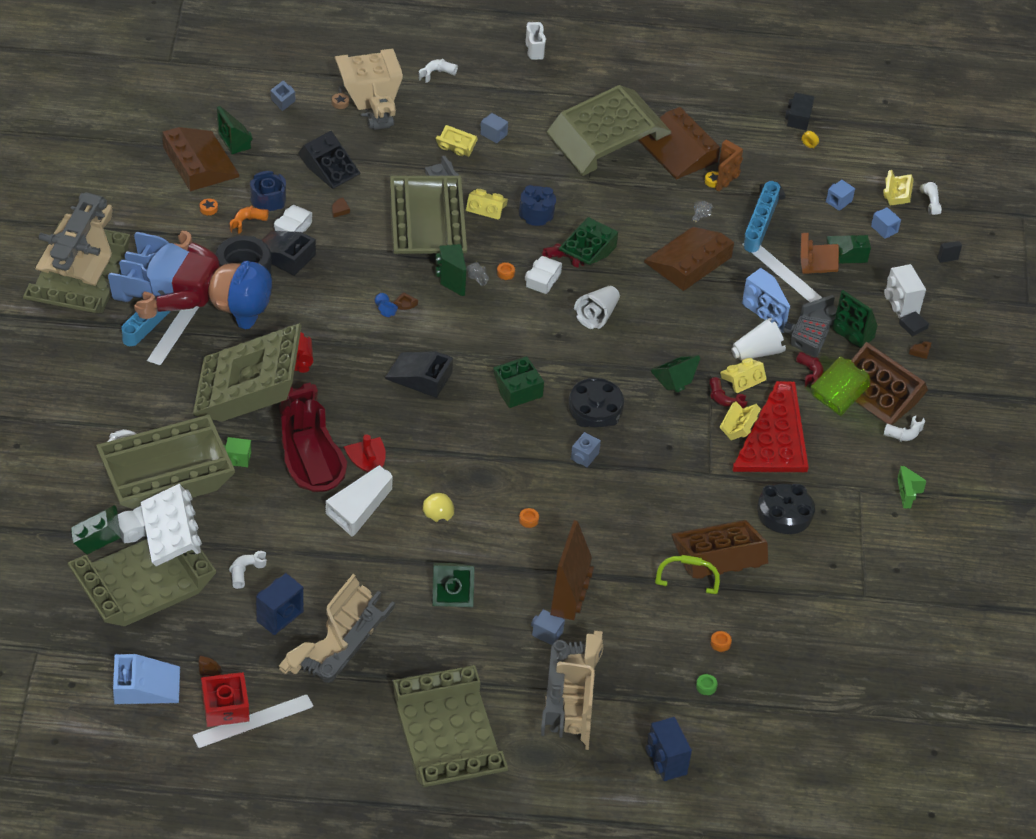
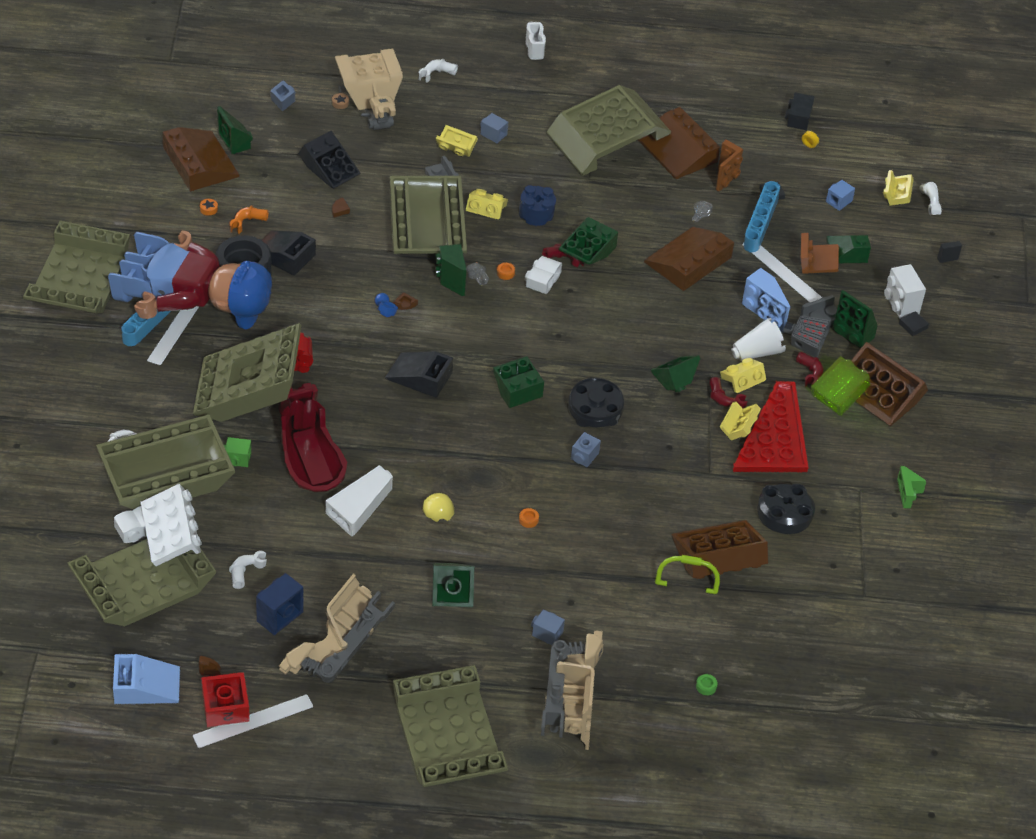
(79, 242): piece -> none
(97, 530): dark green slope -> none
(268, 191): dark blue brick -> none
(294, 219): white brick -> none
(367, 454): red shield -> none
(572, 576): reddish brown slope -> none
(596, 307): white cone -> none
(668, 749): dark blue brick -> none
(711, 179): yellow tile -> none
(721, 641): orange tile -> none
(886, 222): medium blue brick -> none
(902, 433): white piece -> none
(920, 350): reddish brown tile -> none

